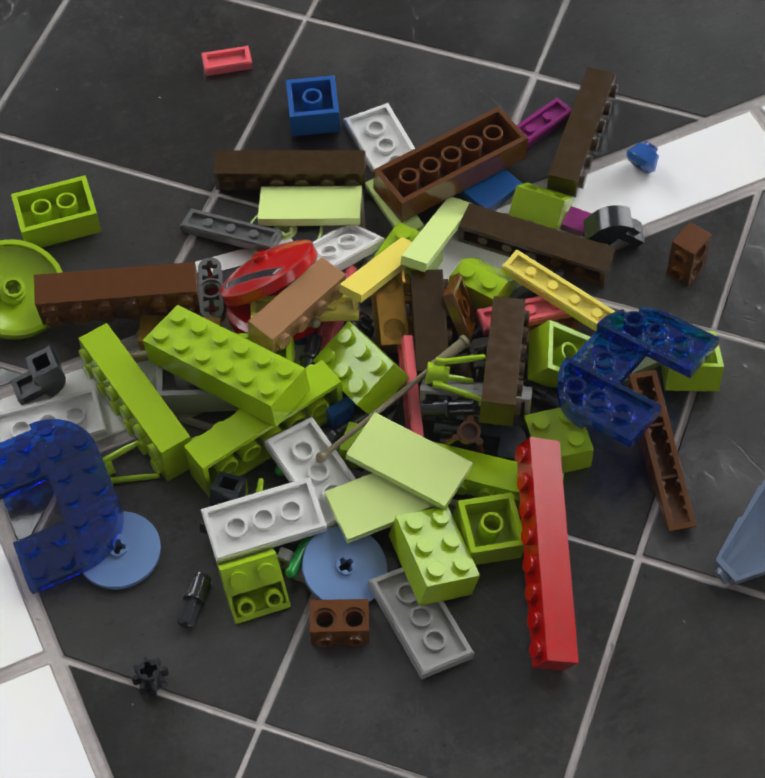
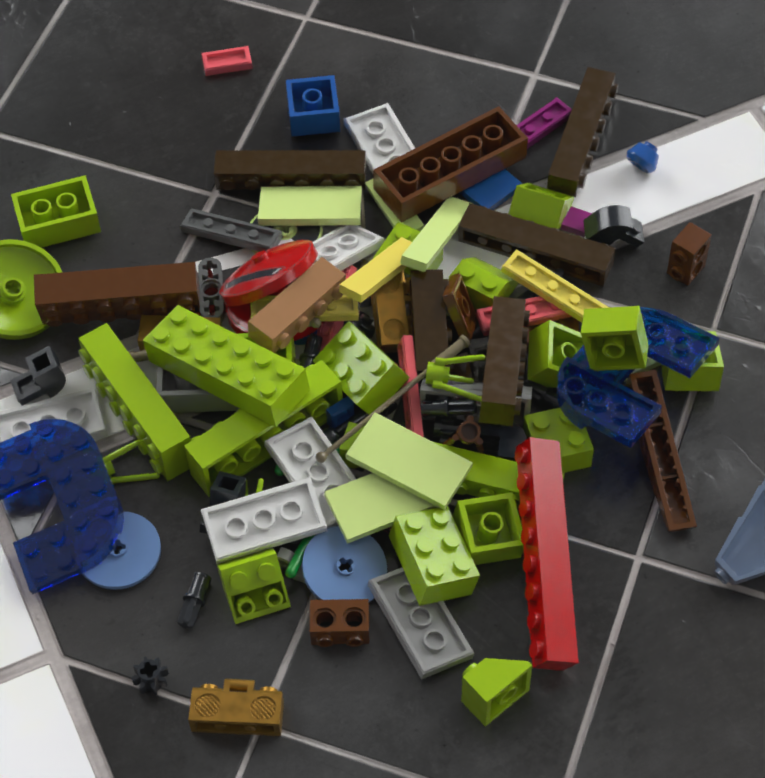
(236, 712): none -> pearl gold piece
(494, 686): none -> lime slope
(614, 338): none -> lime brick

